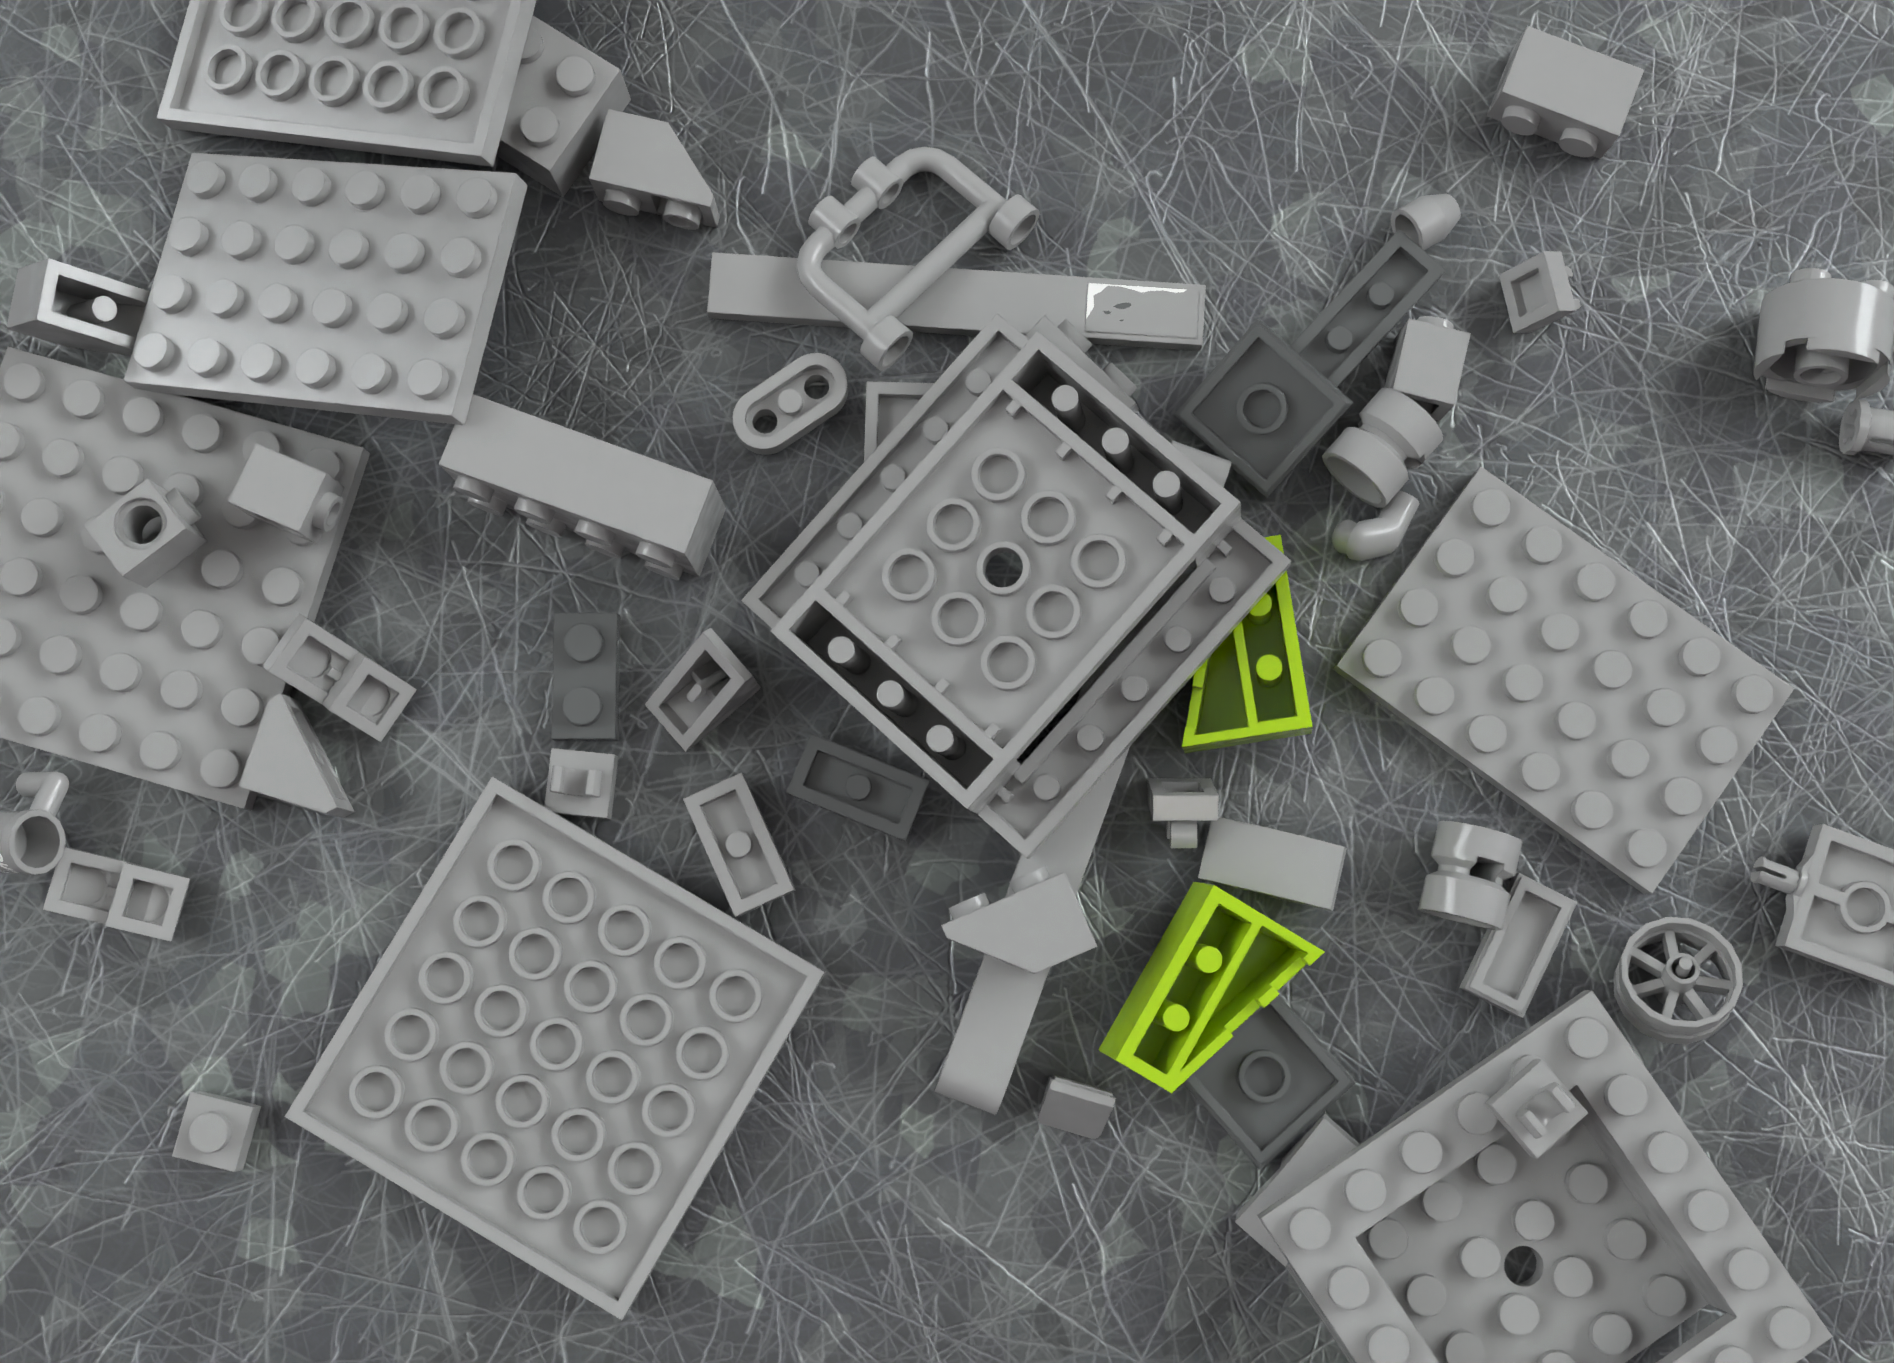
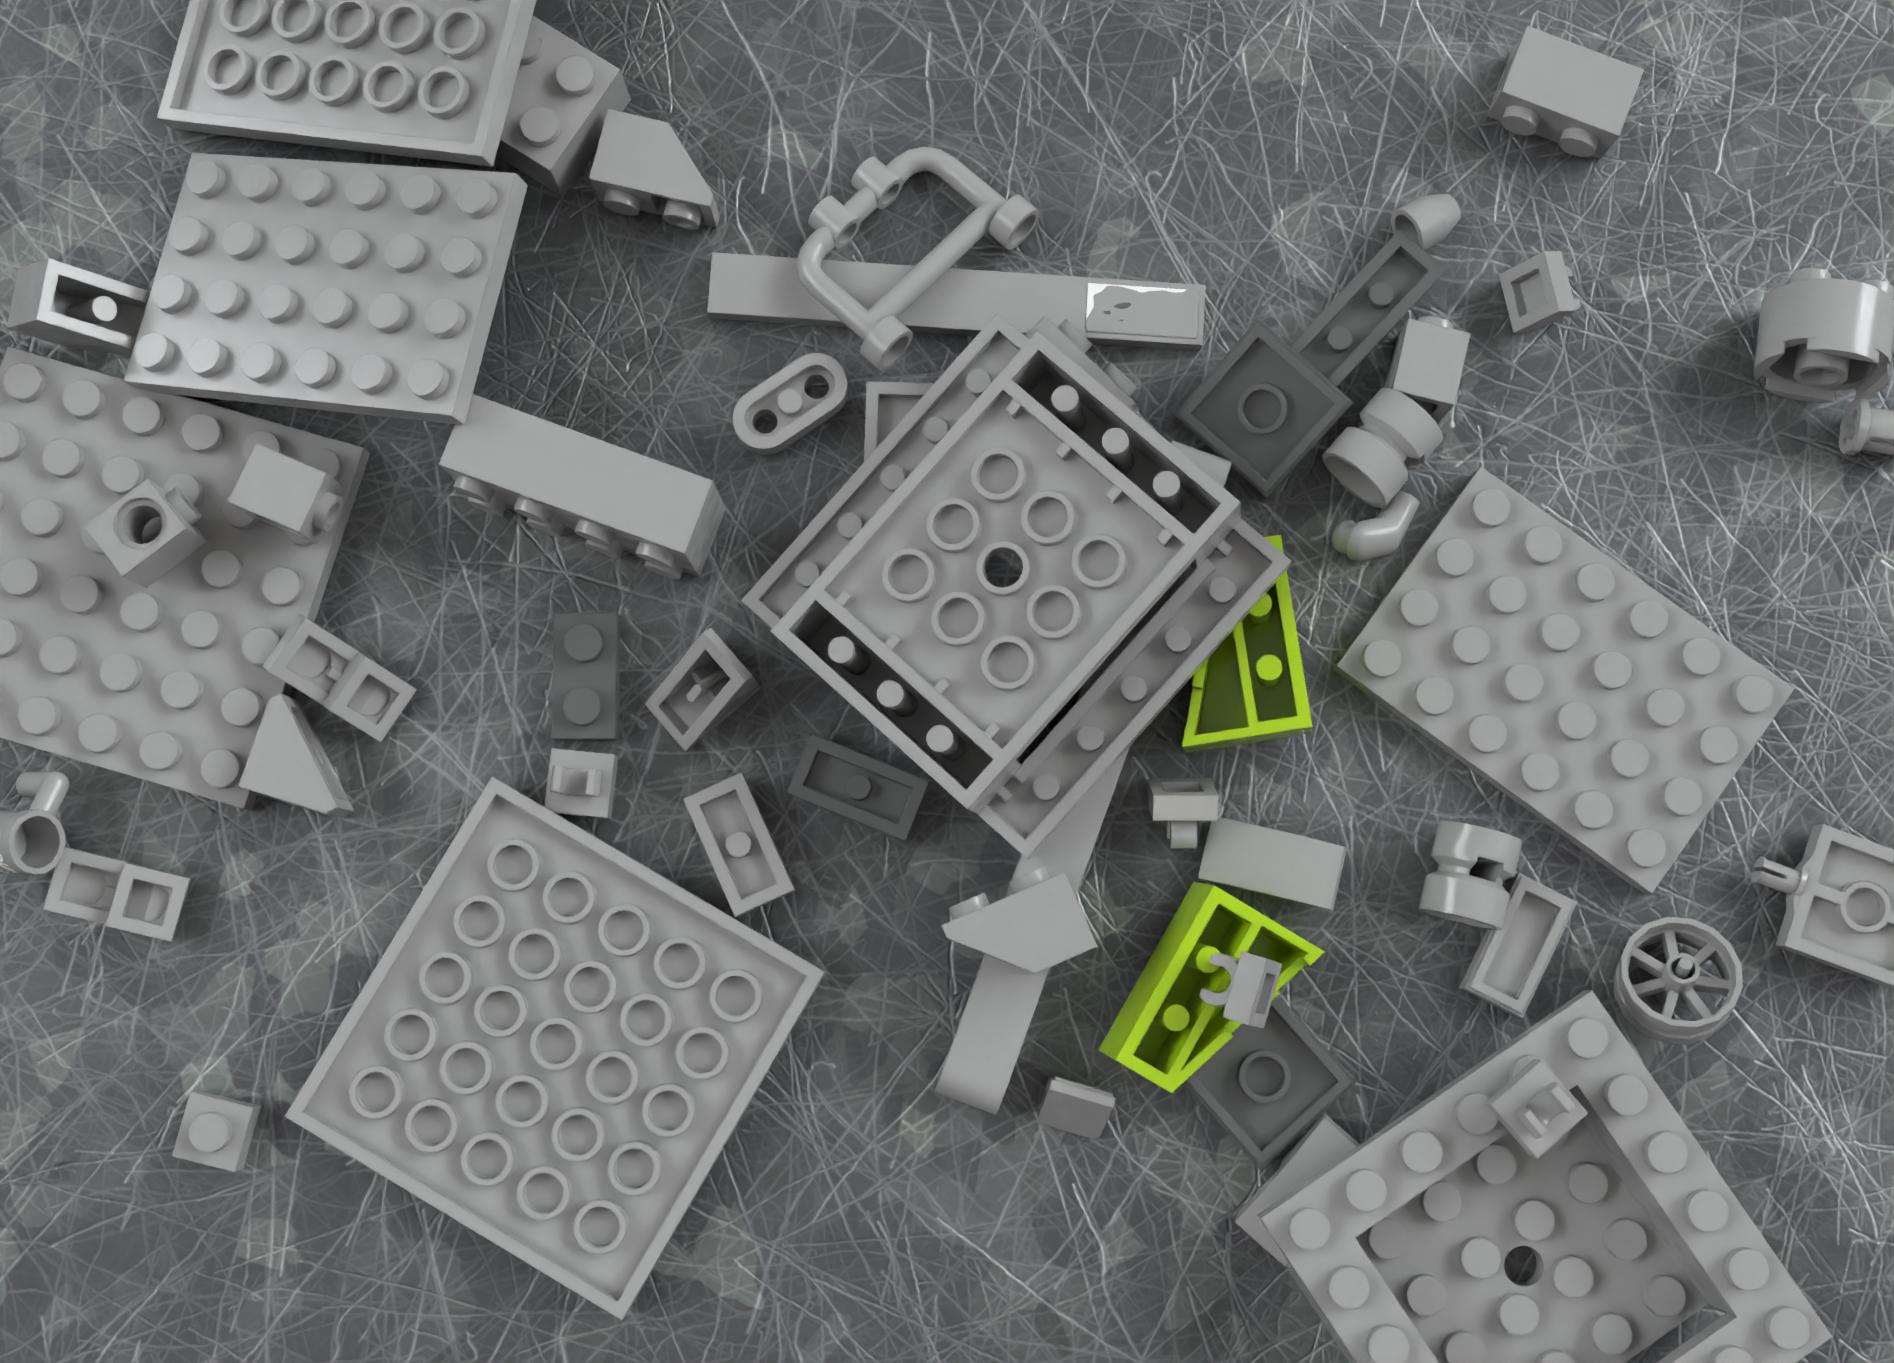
(1250, 988): none -> light grey tile

